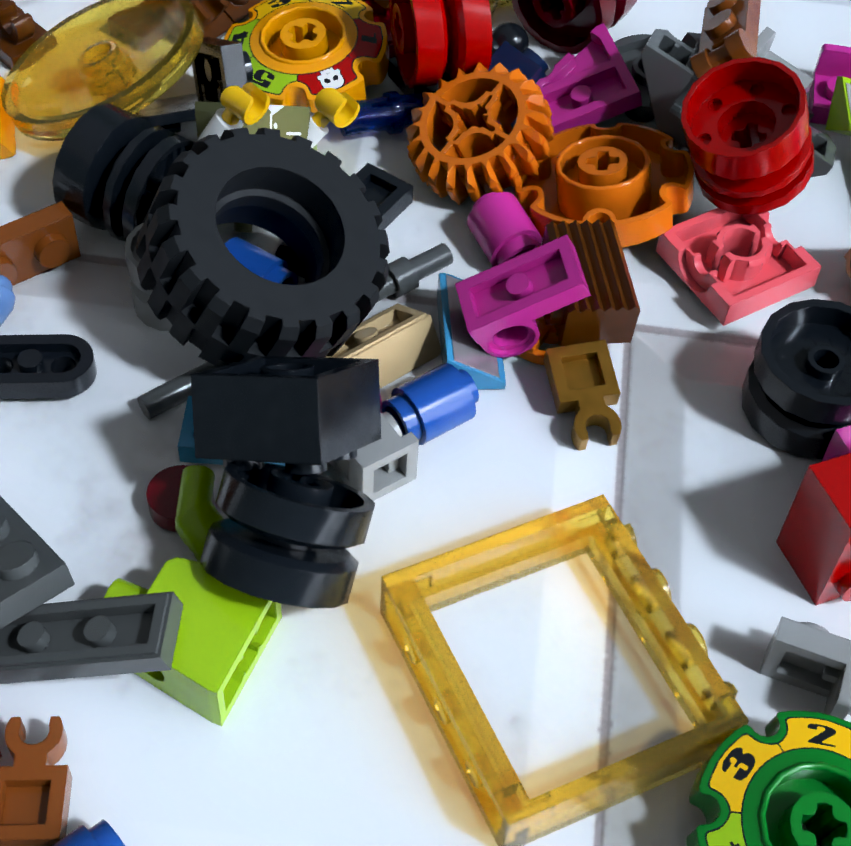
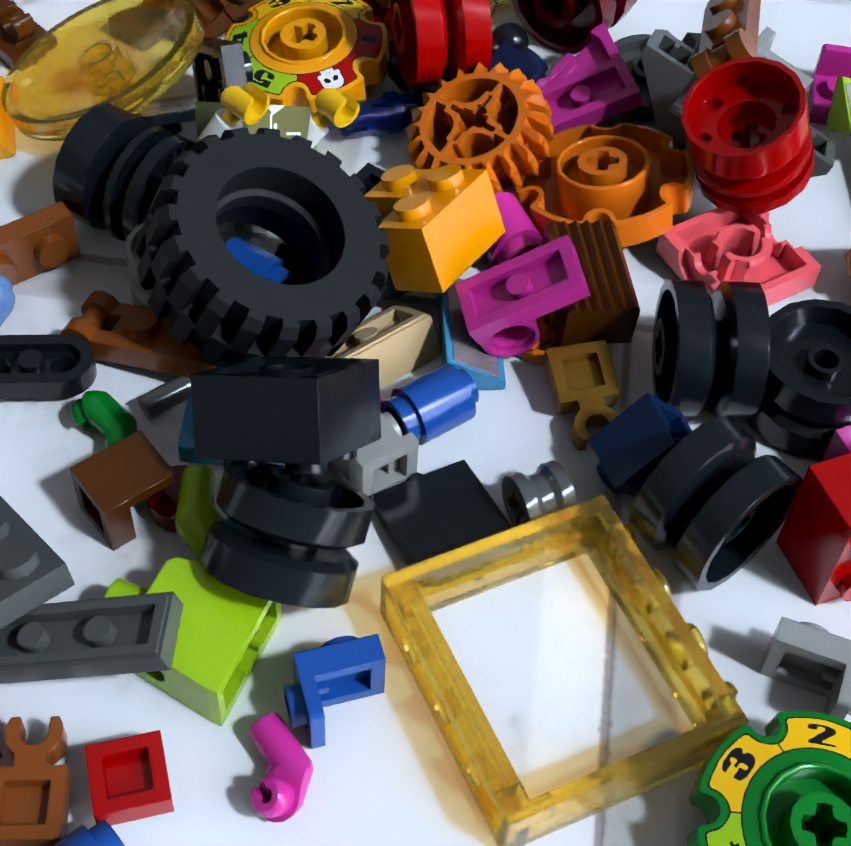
(102, 412): none -> green arm
(116, 481): none -> reddish brown panel
(129, 778): none -> red plate
(134, 337): none -> dark orange plate
(287, 772): none -> dark pink arm
(331, 675): none -> blue bracket
(435, 223): none -> light orange brick
(438, 512): none -> black piece
(537, 493): none -> dark grey wheel
(637, 443): none -> dark blue brick
(711, 347): none -> black wheel
(714, 502): none -> black wheel

